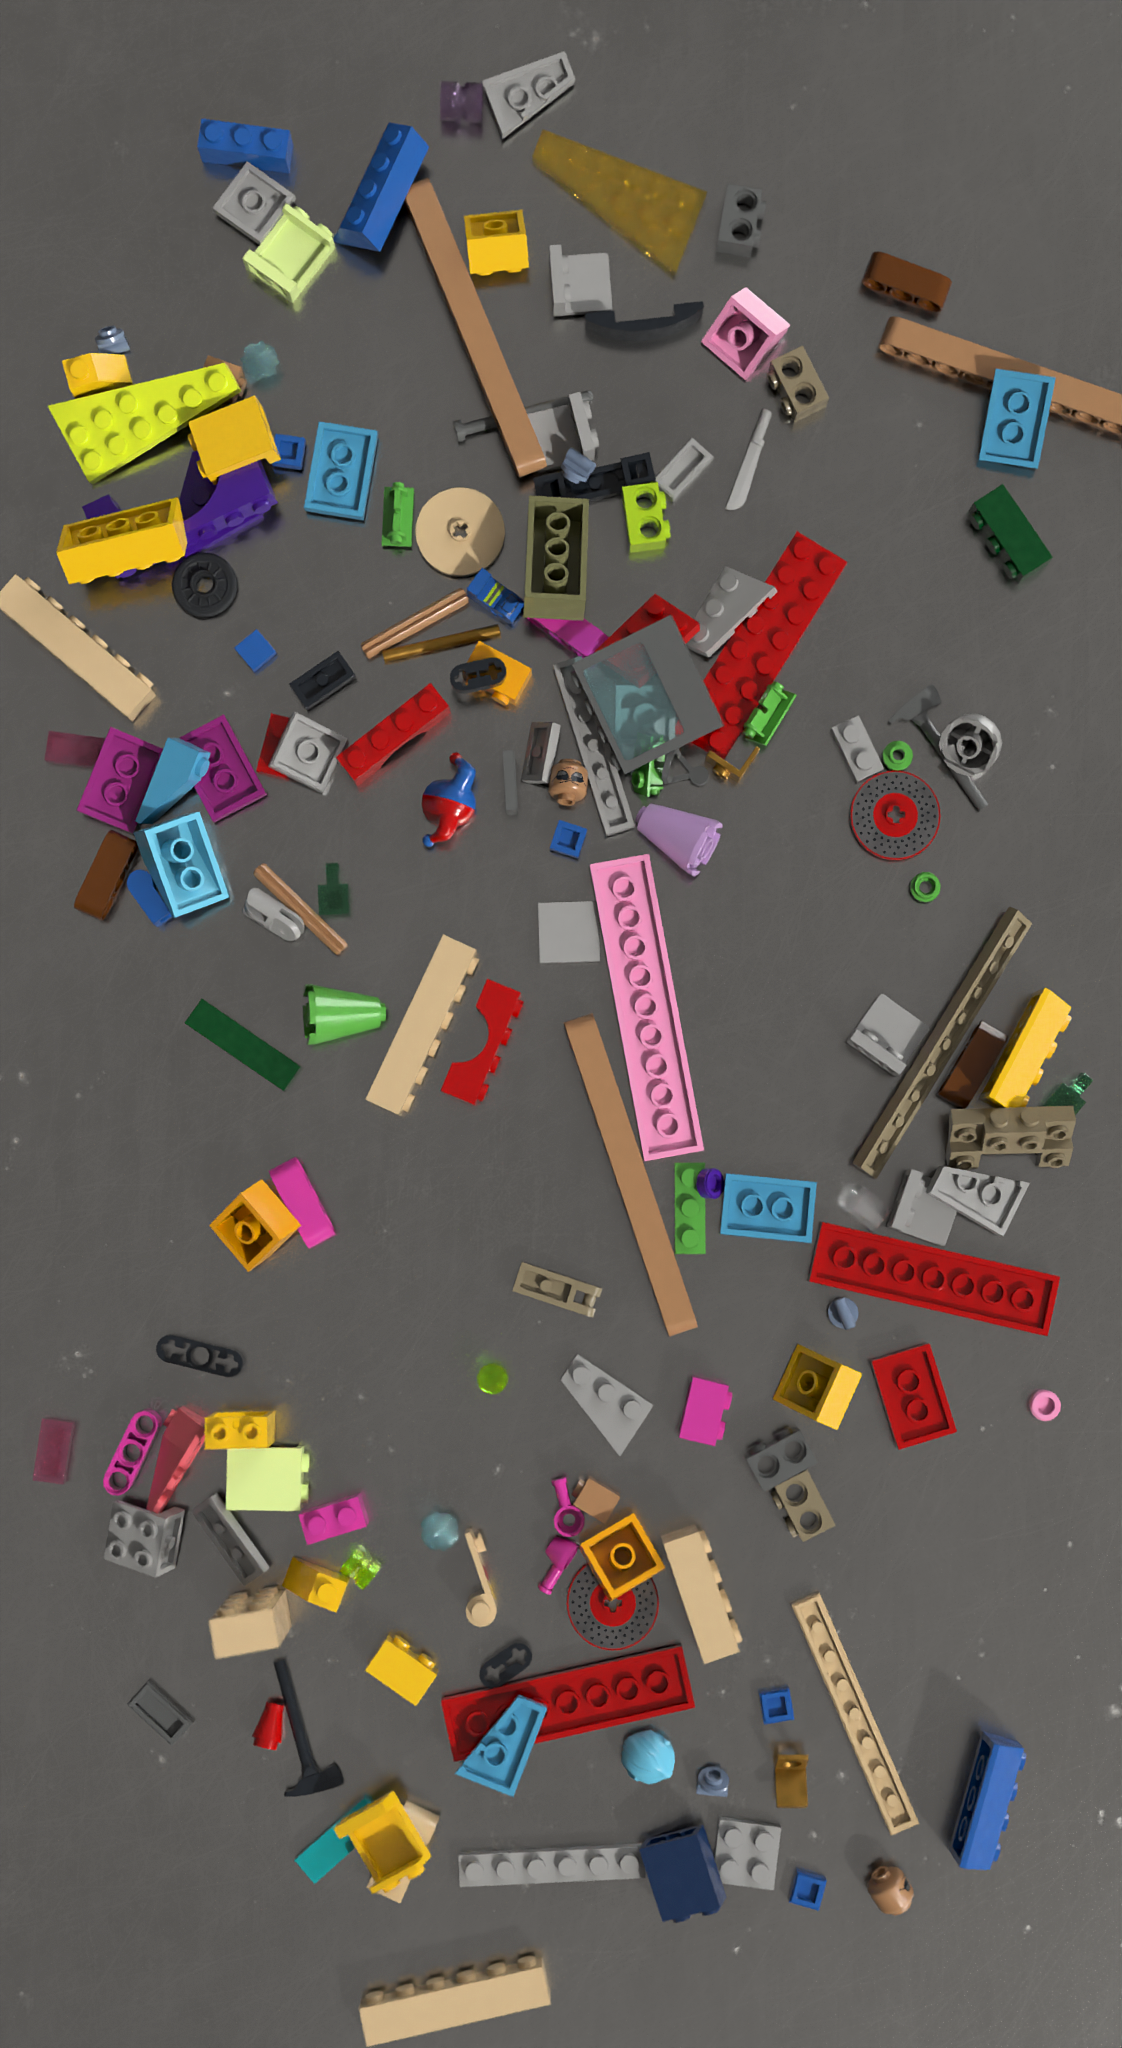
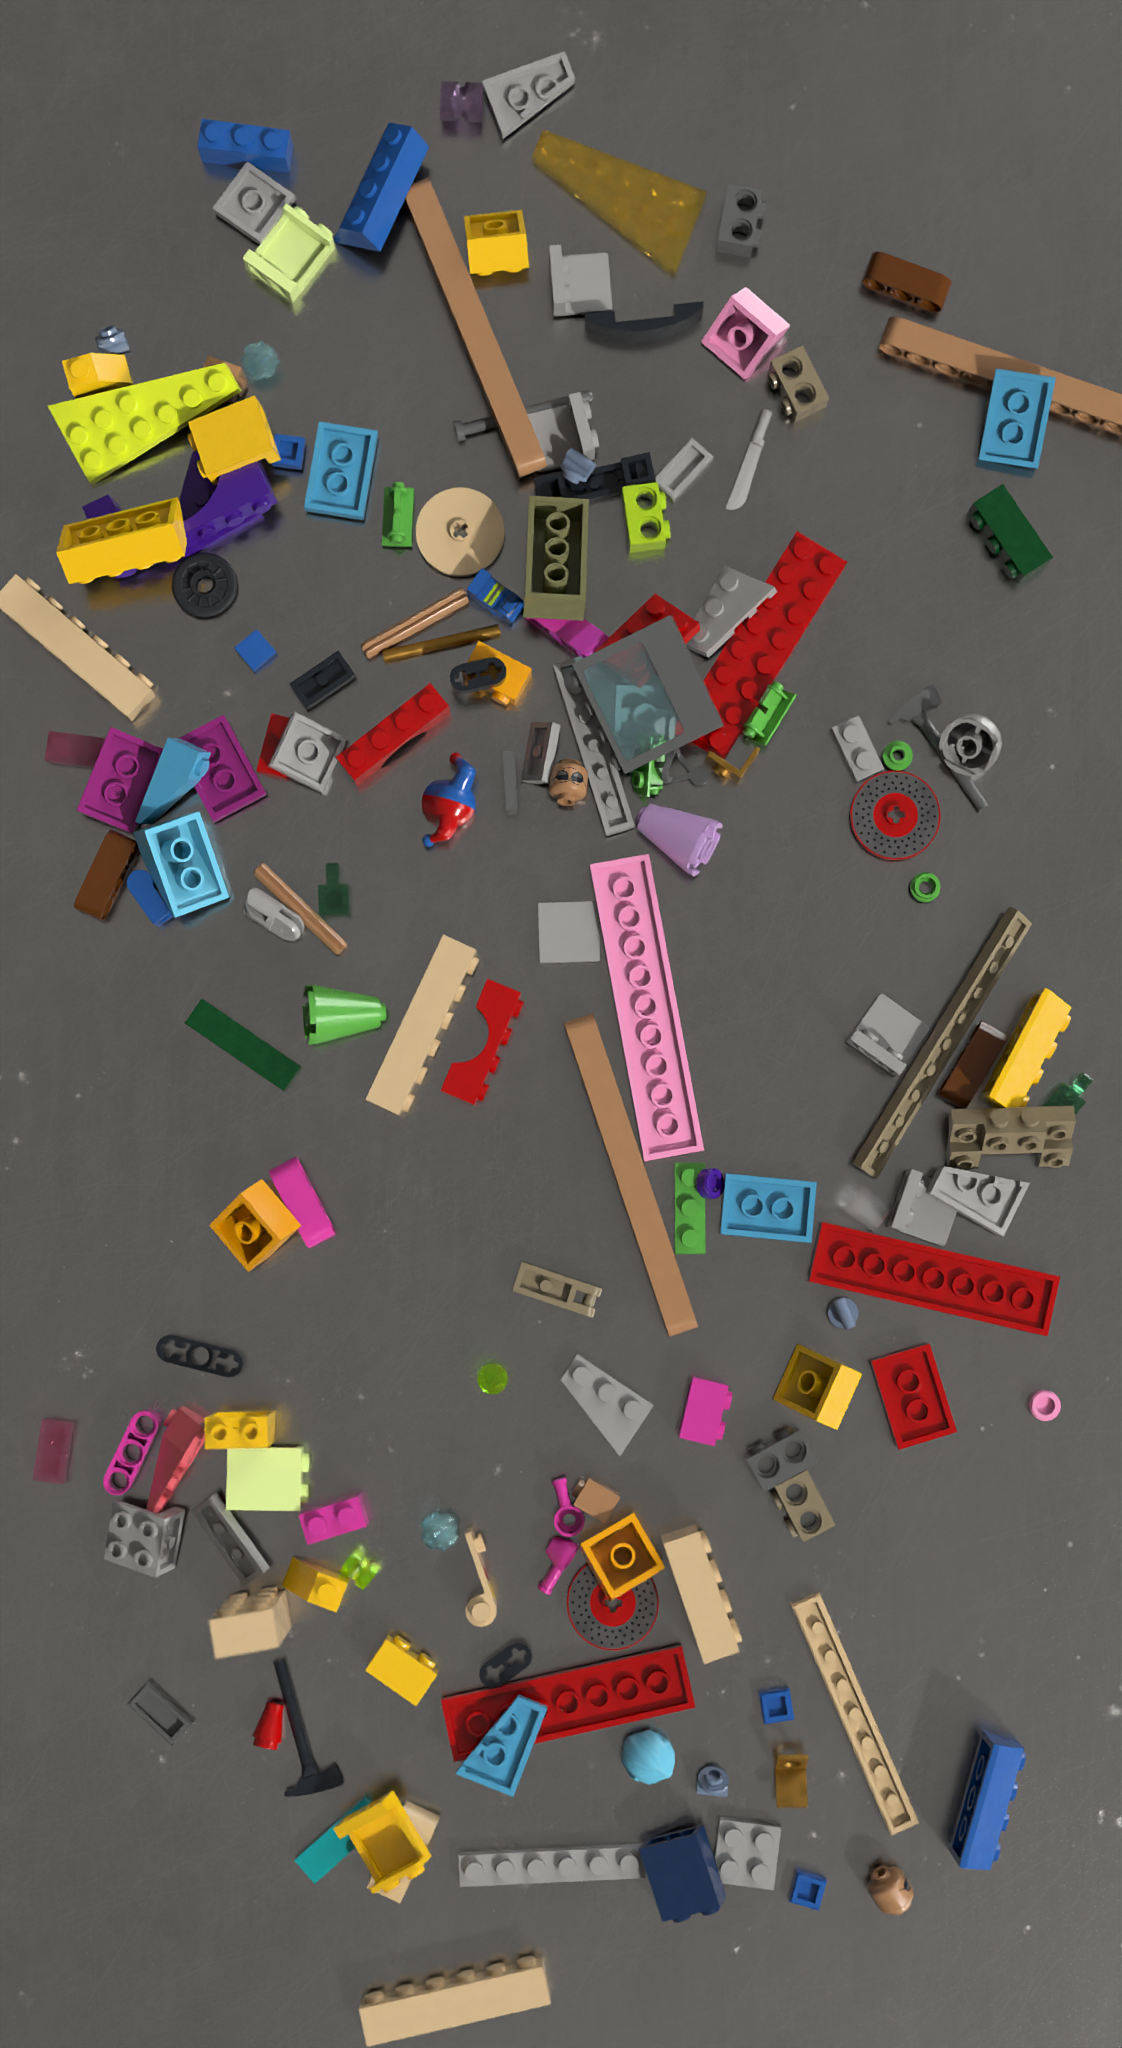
(568, 839): blue plate -> none

